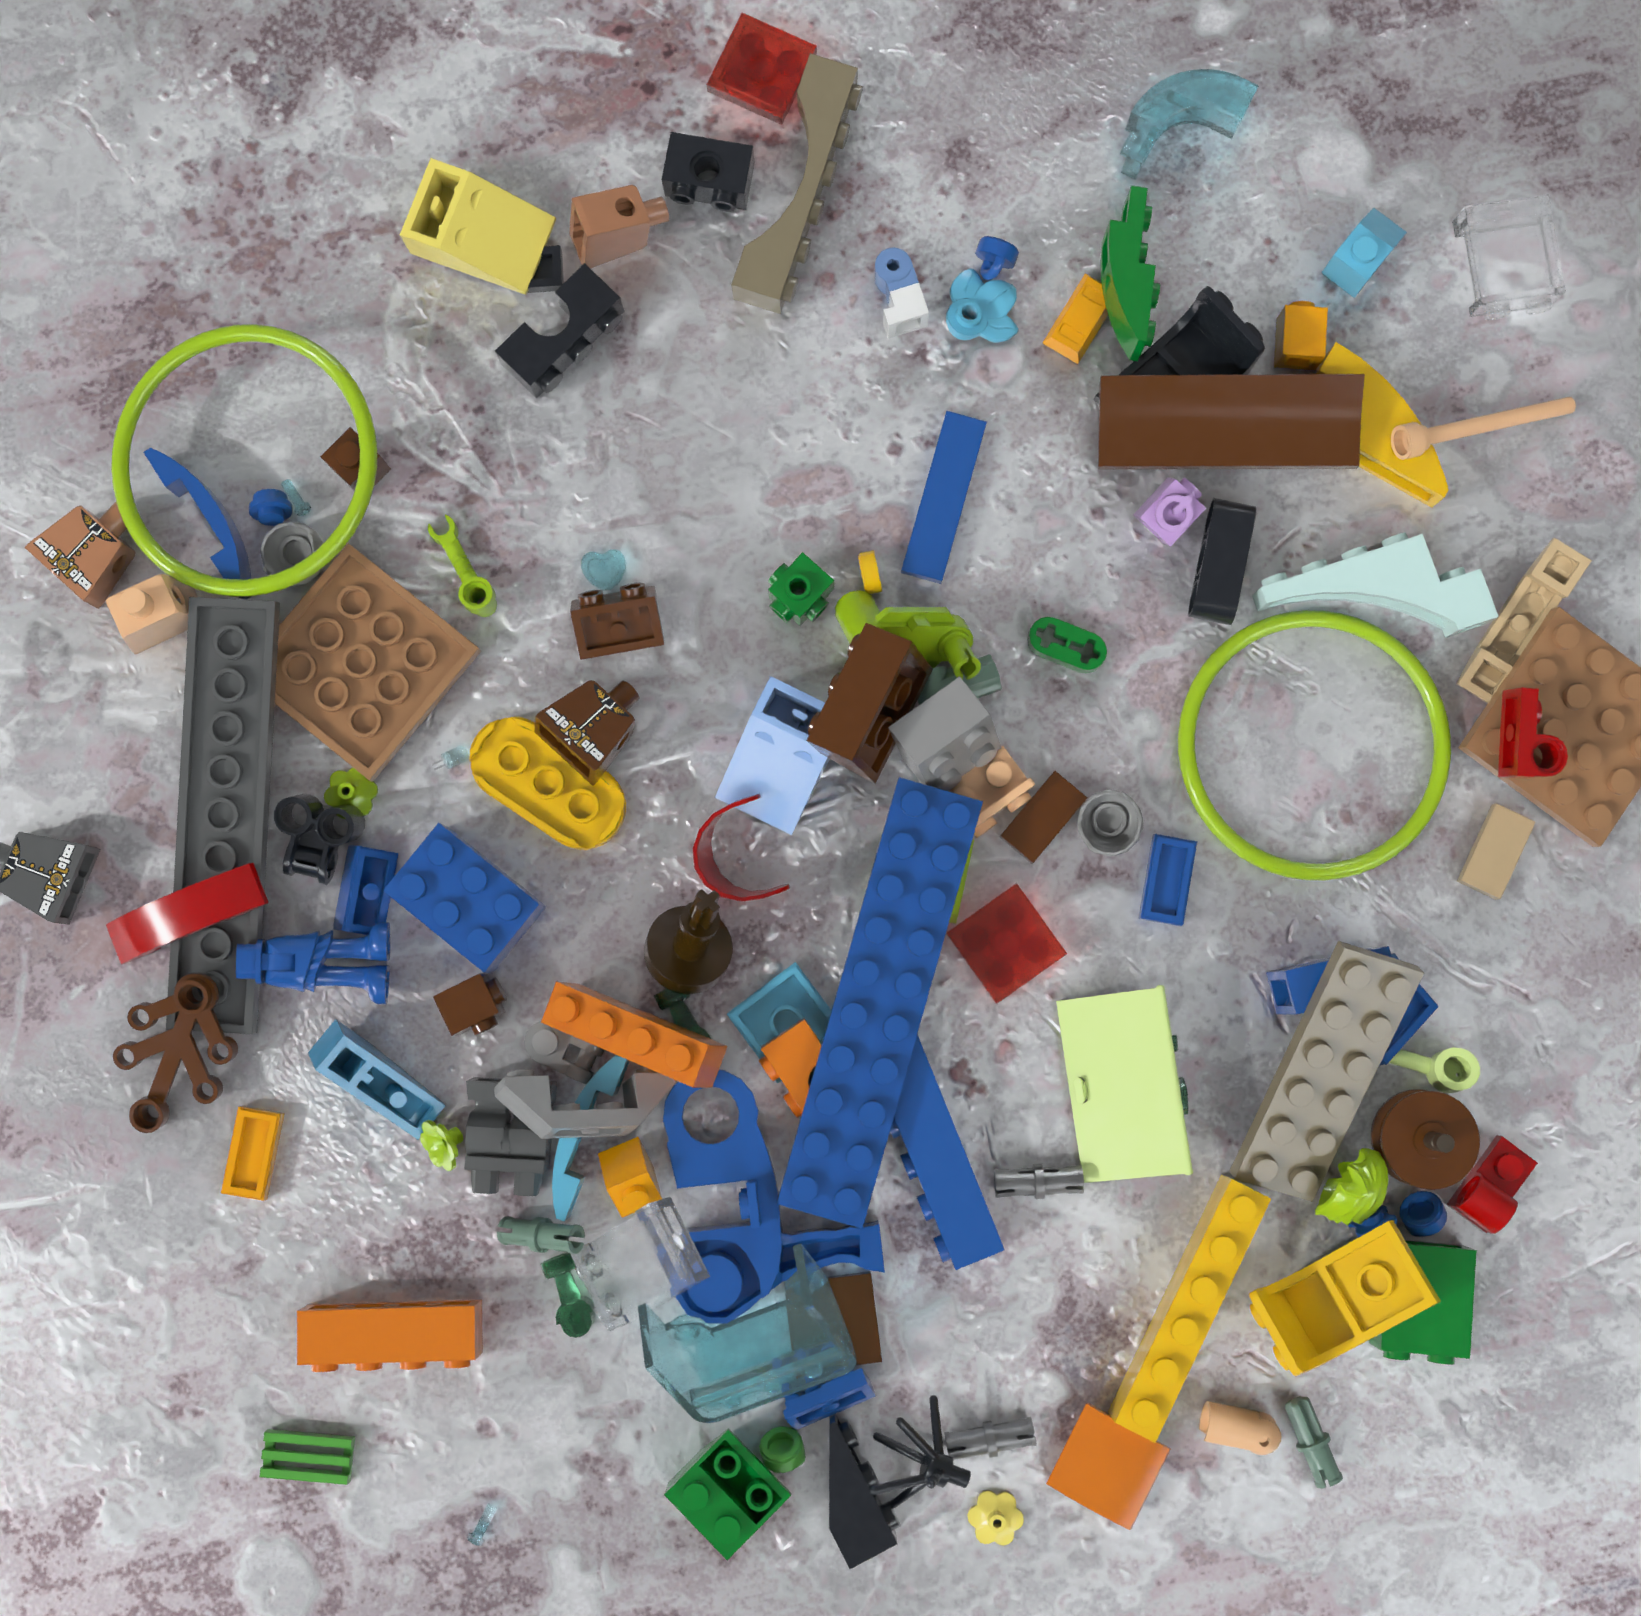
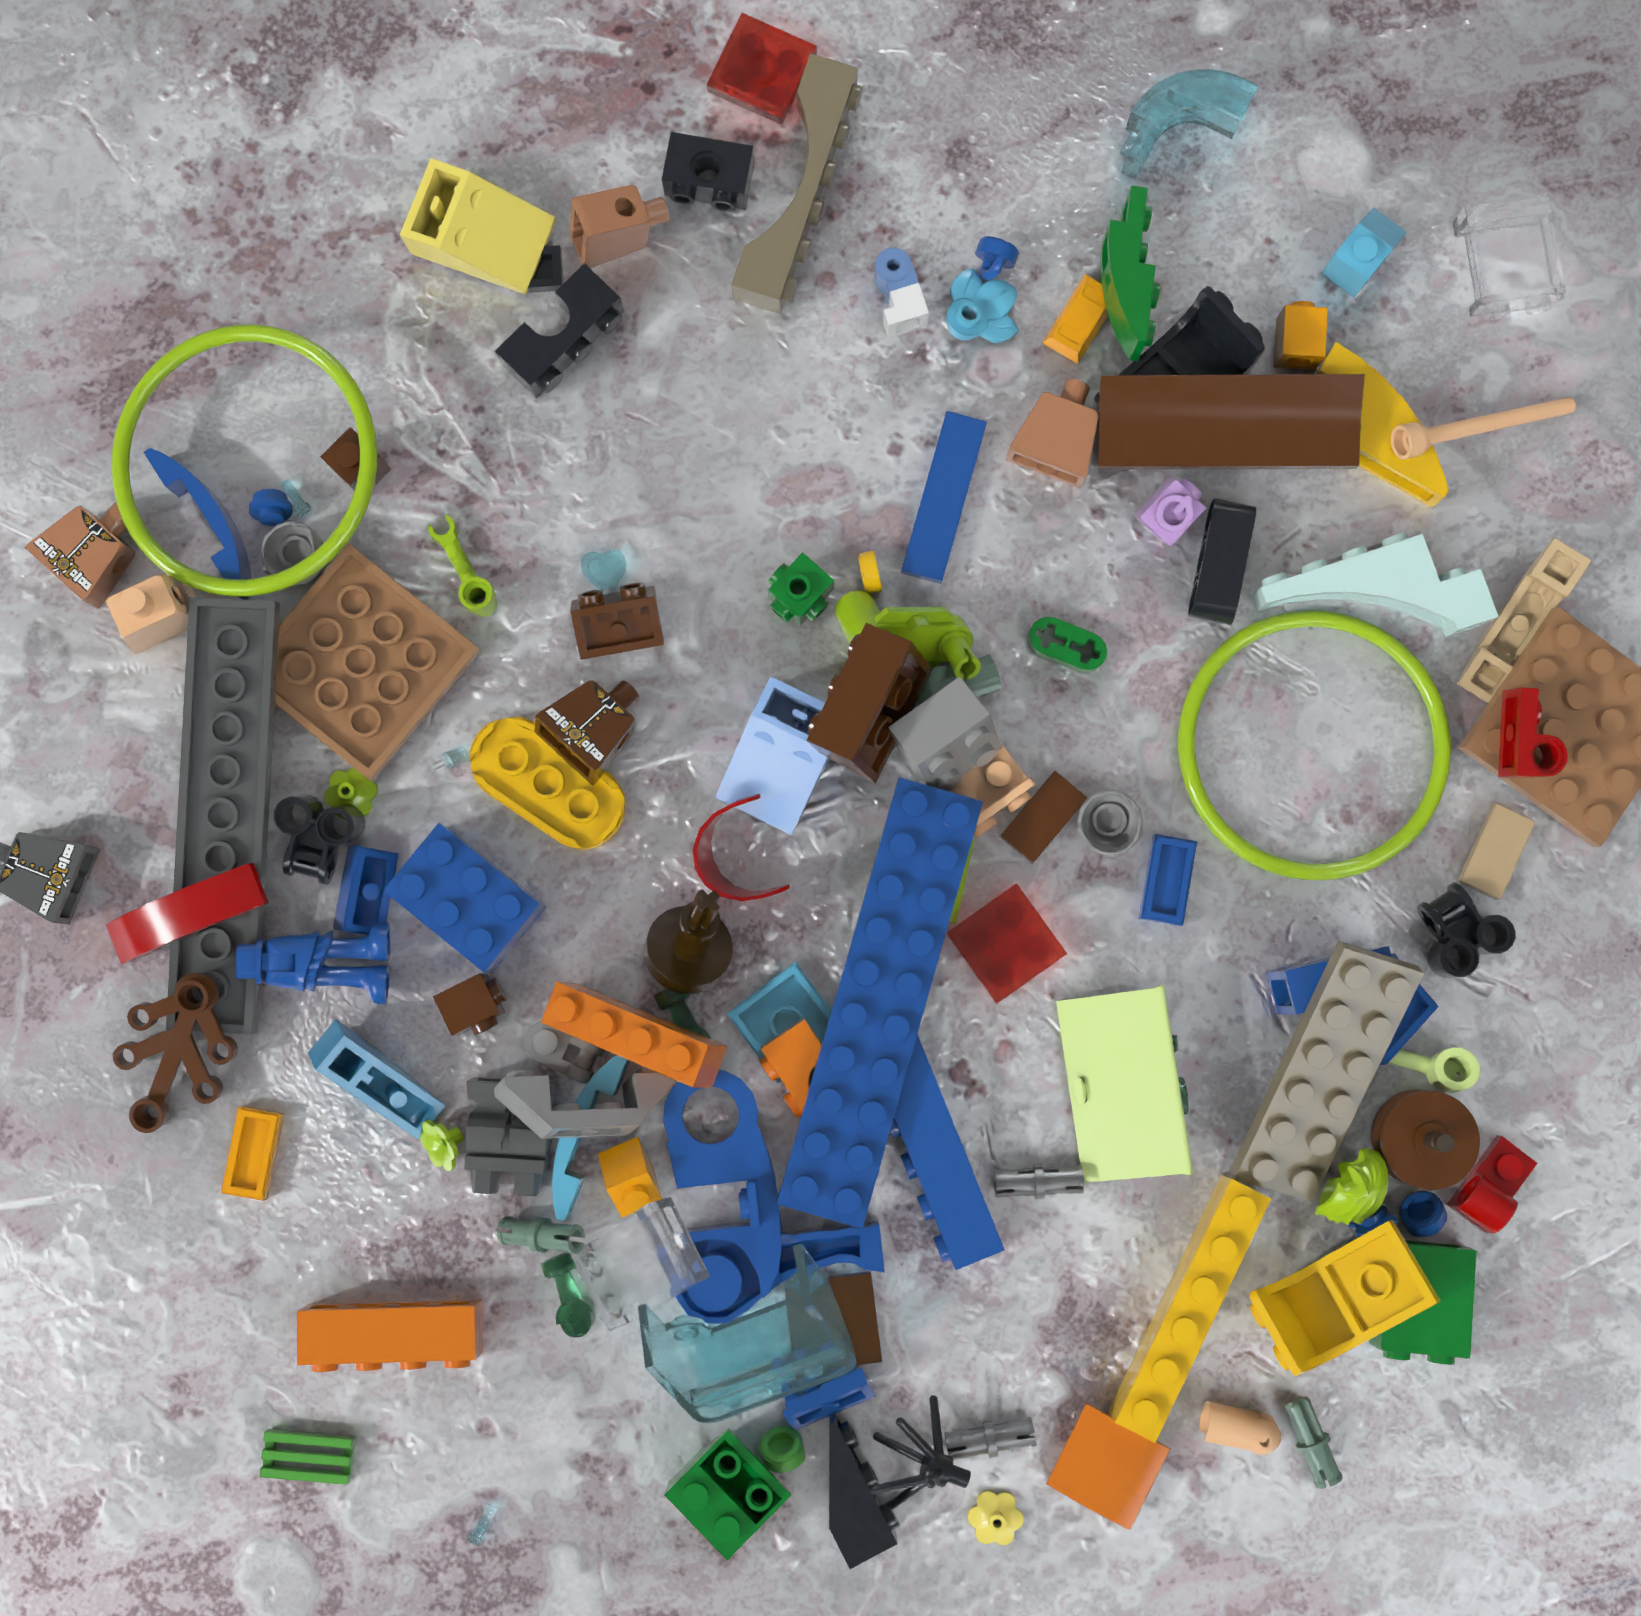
(1058, 435): none -> nougat torso
(1461, 929): none -> black piece

